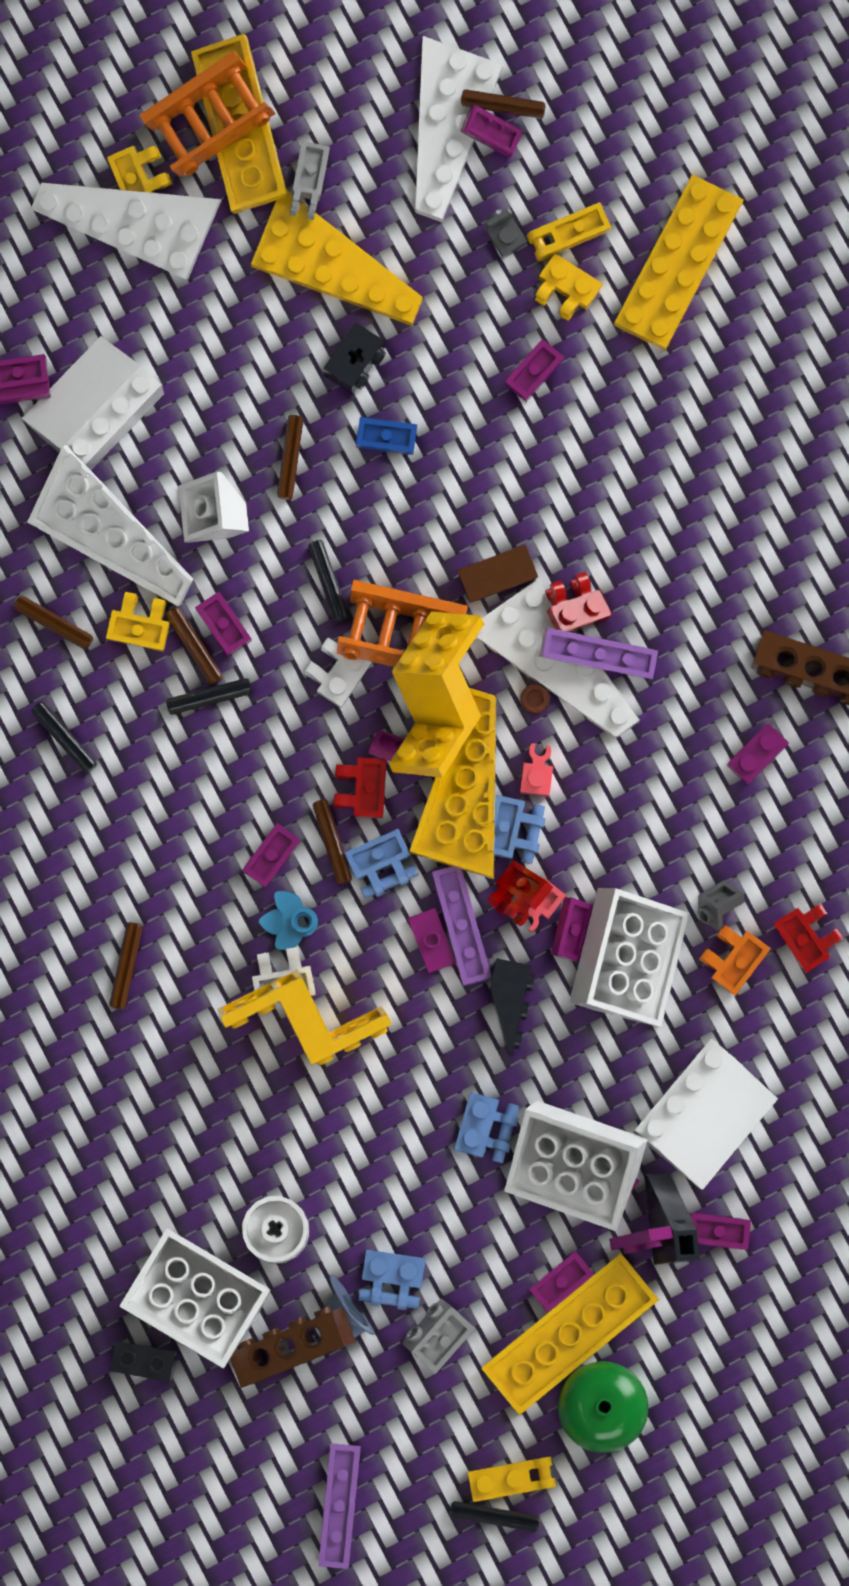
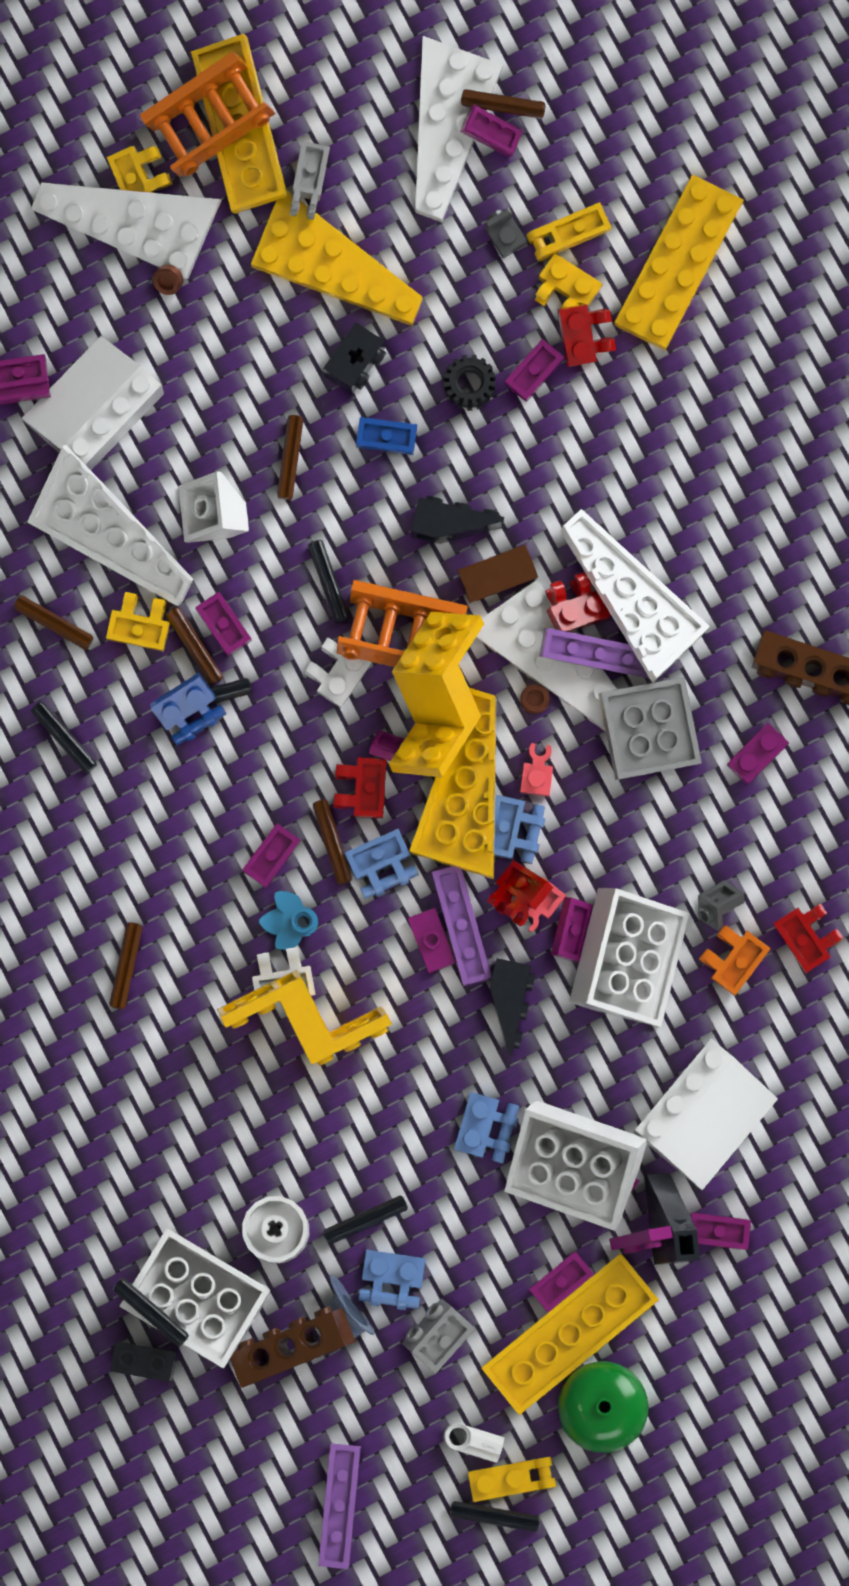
(151, 1312): none -> black axle
(168, 279): none -> copper tile
(184, 701): none -> blue plate
(365, 1219): none -> black axle
(446, 522): none -> black slope
(476, 398): none -> black tyre
(476, 1442): none -> white piece
(577, 334): none -> red plate
(644, 609): none -> white wing
(649, 728): none -> light grey plate

